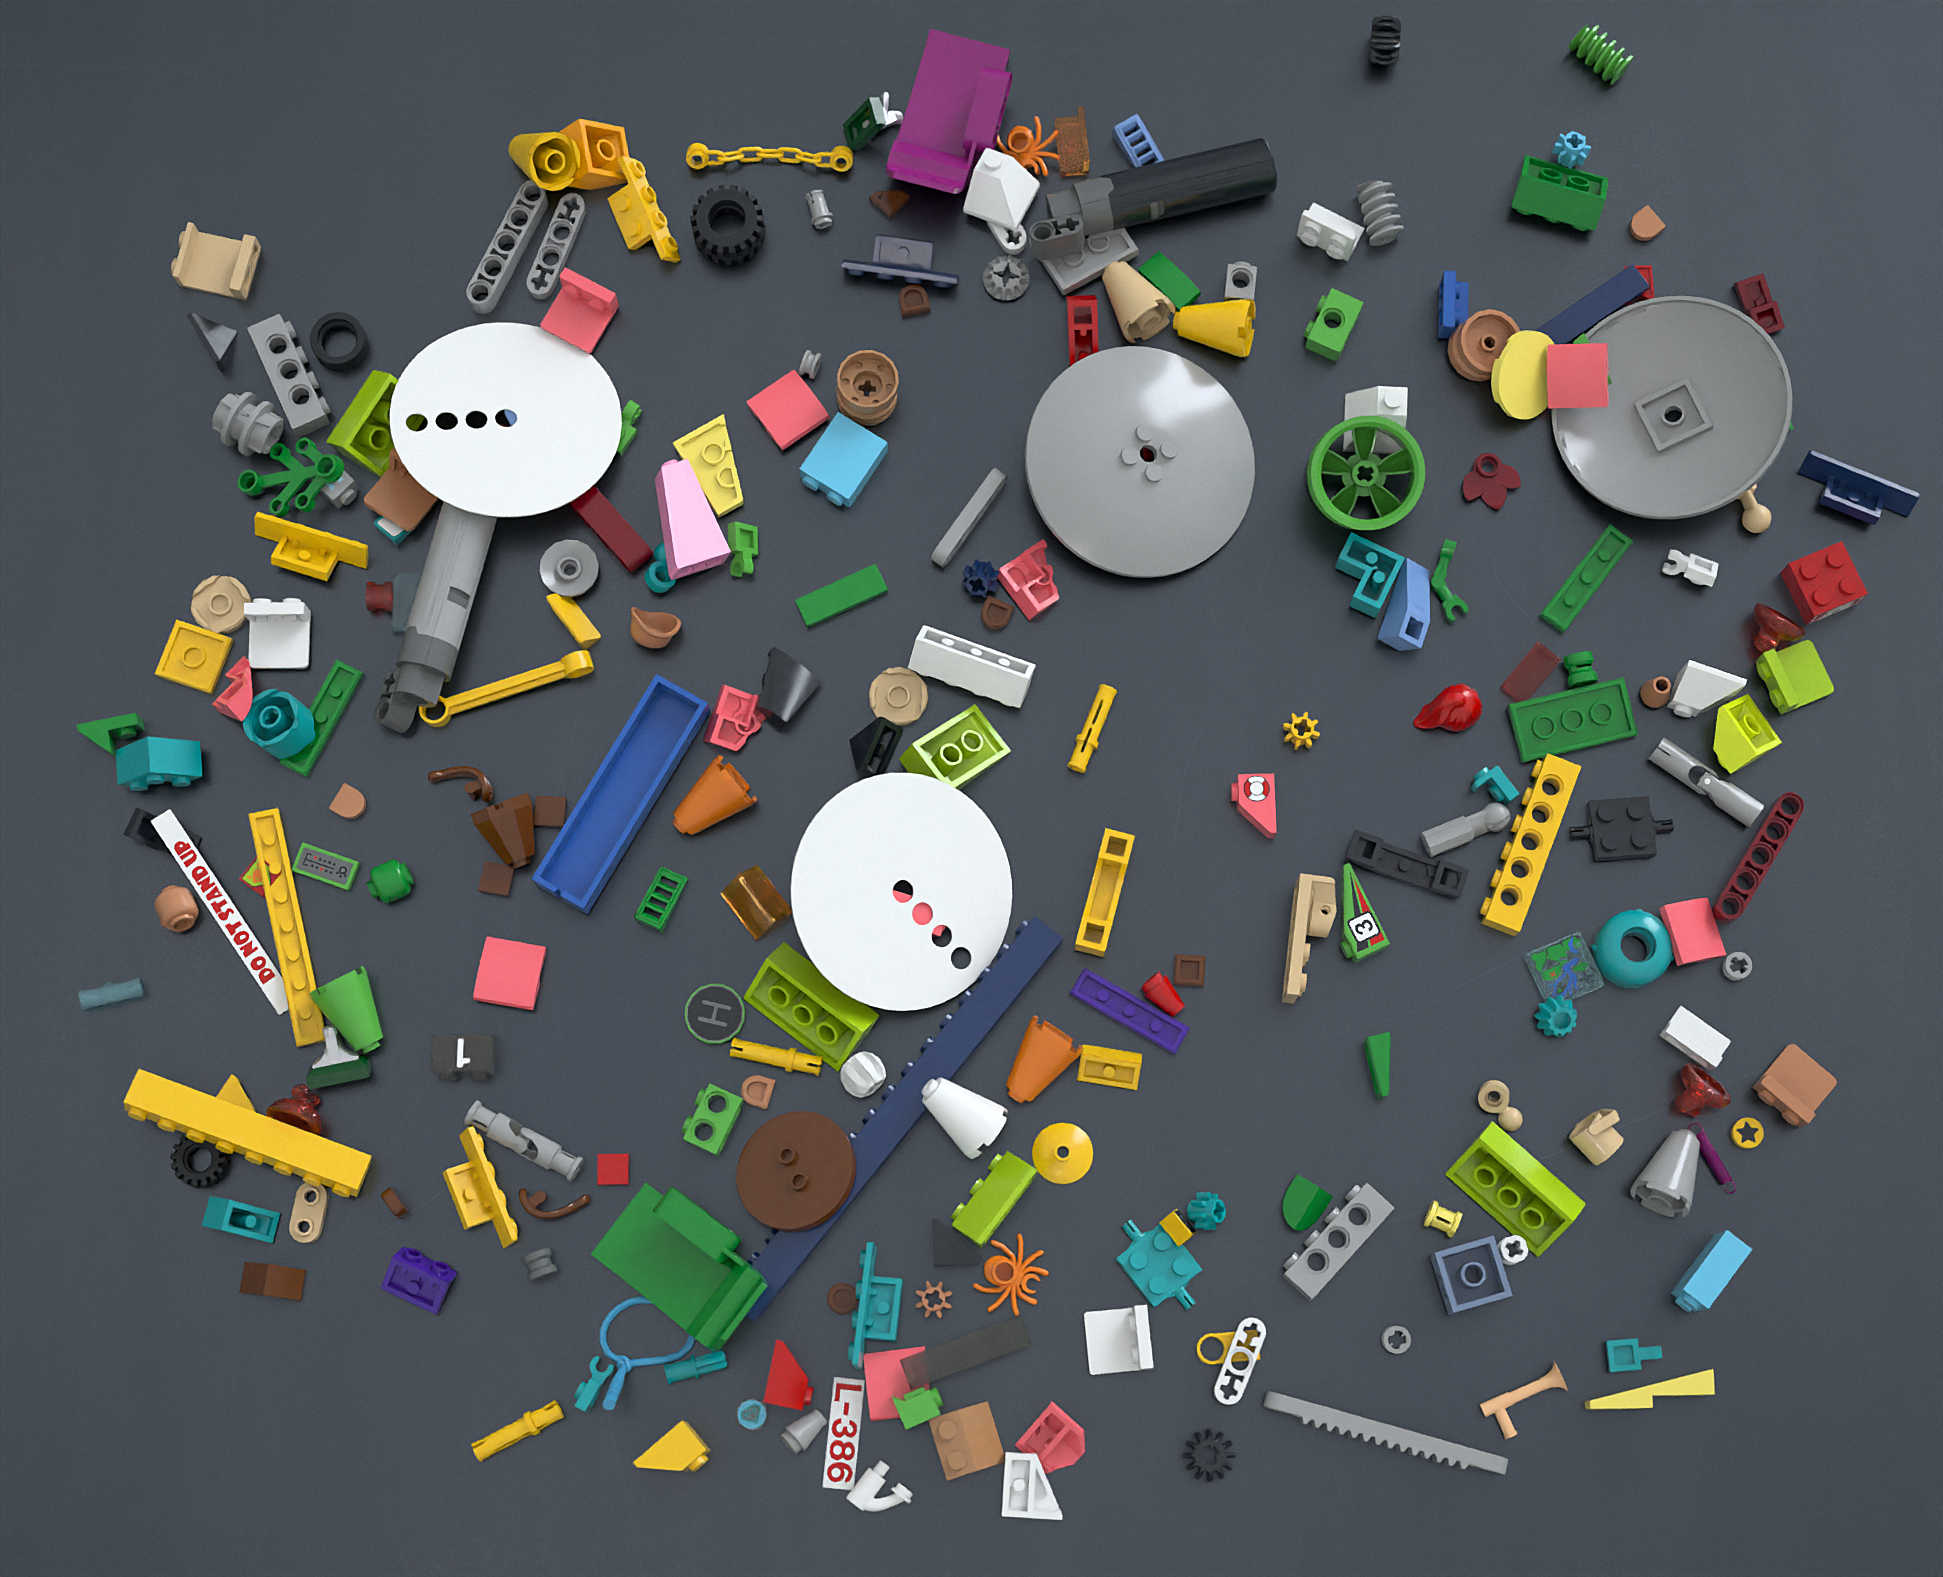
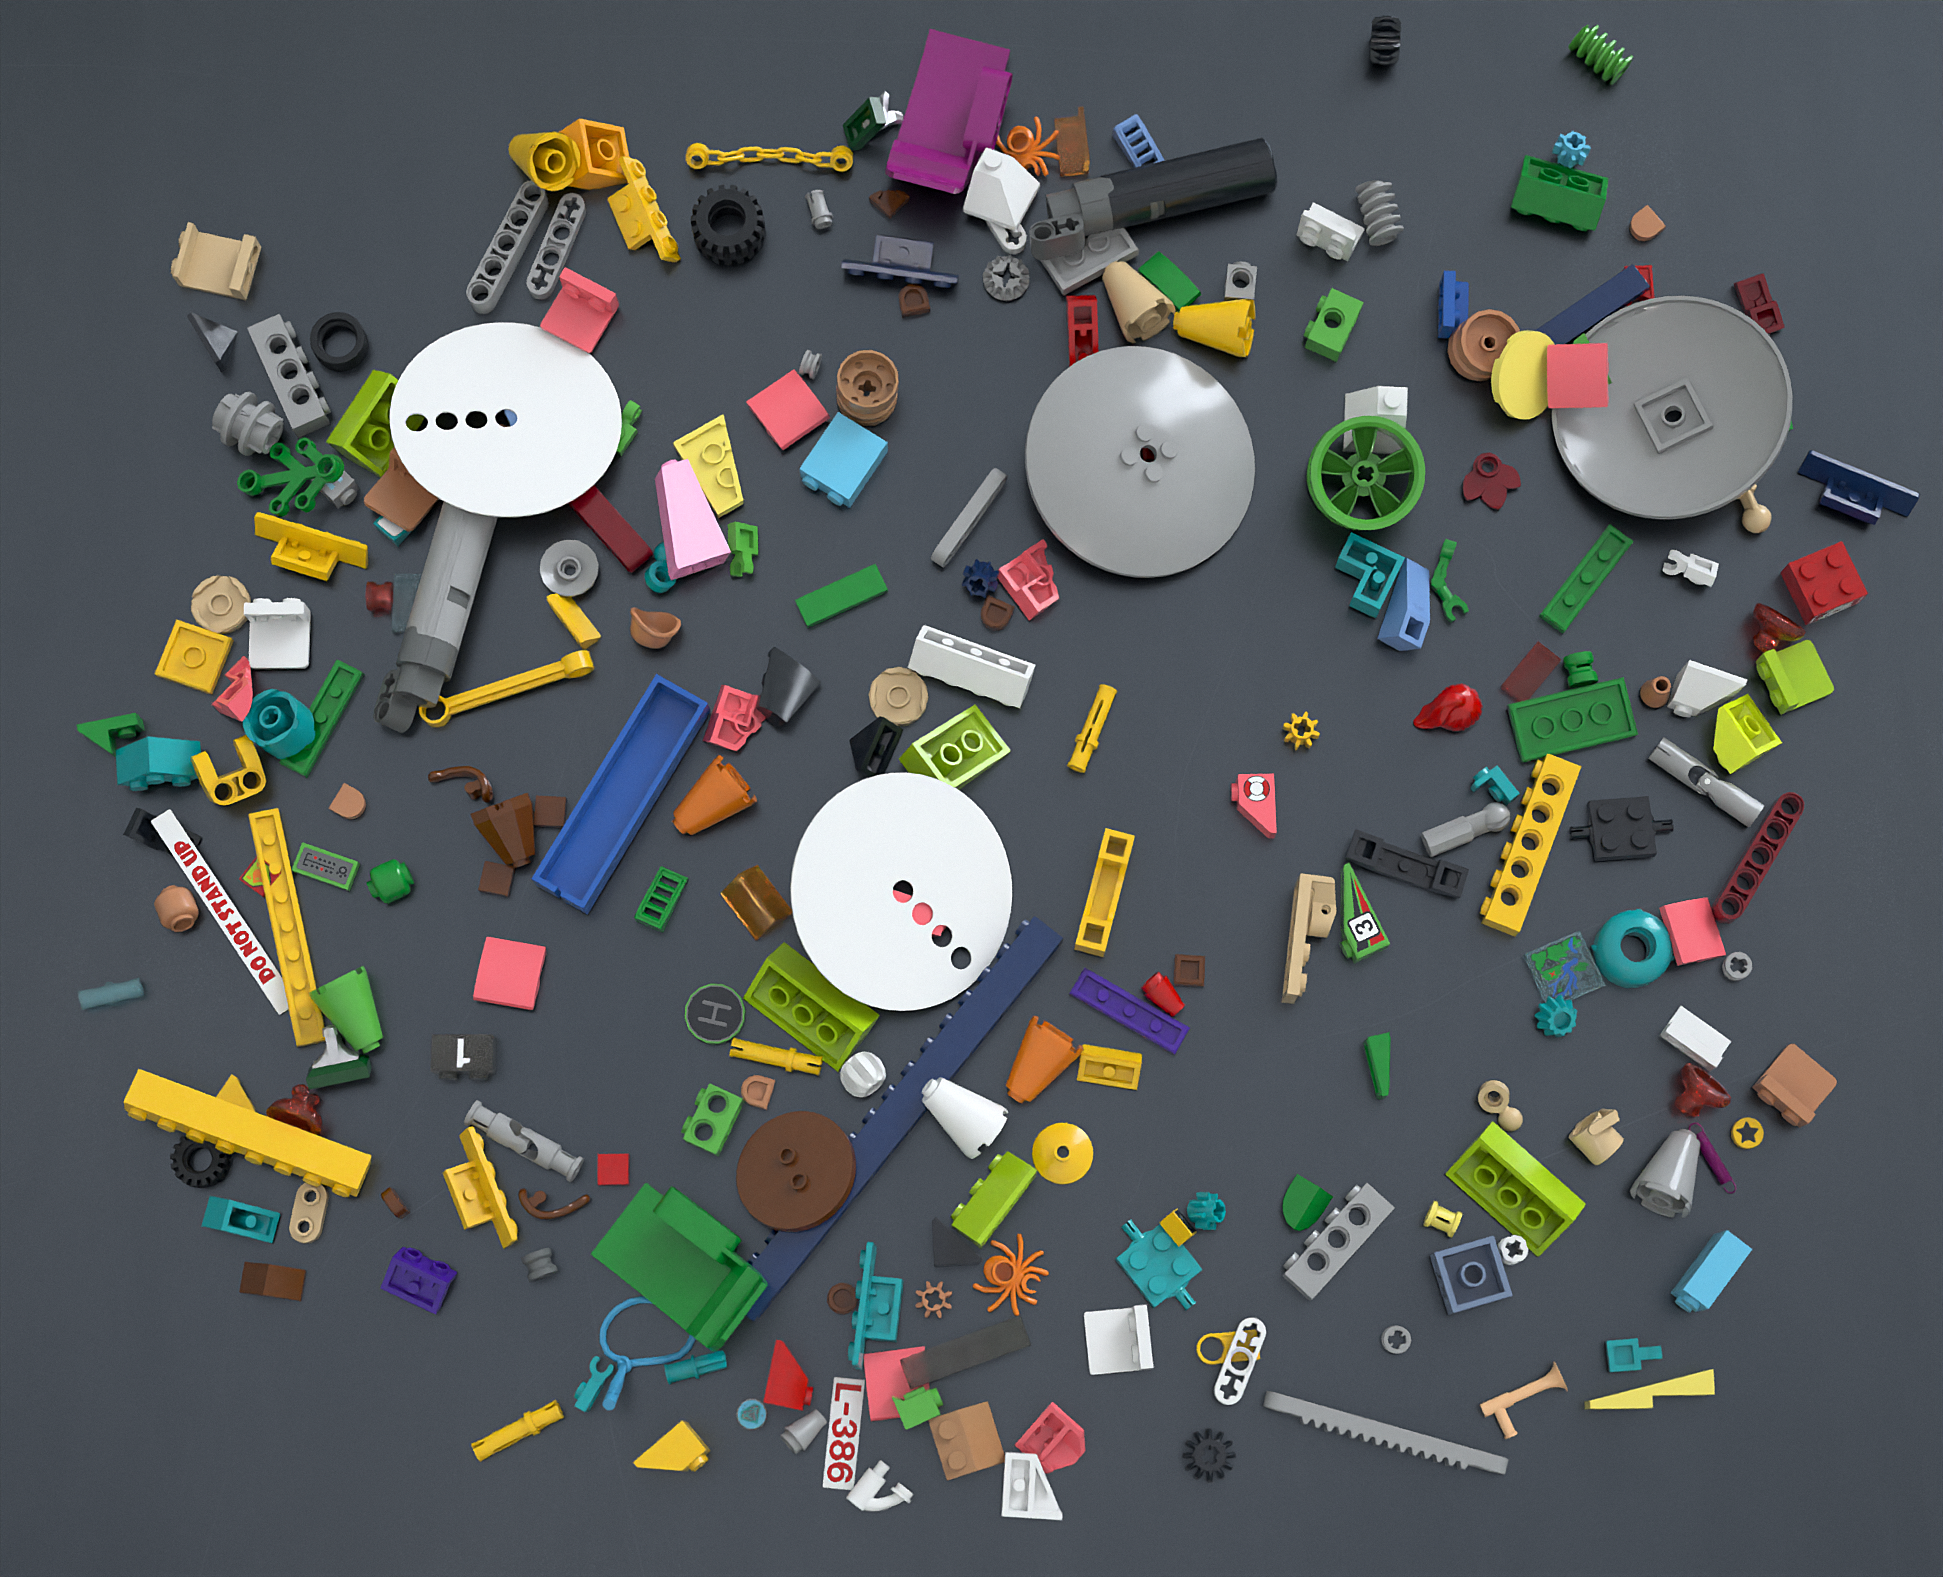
(234, 780): none -> yellow piece

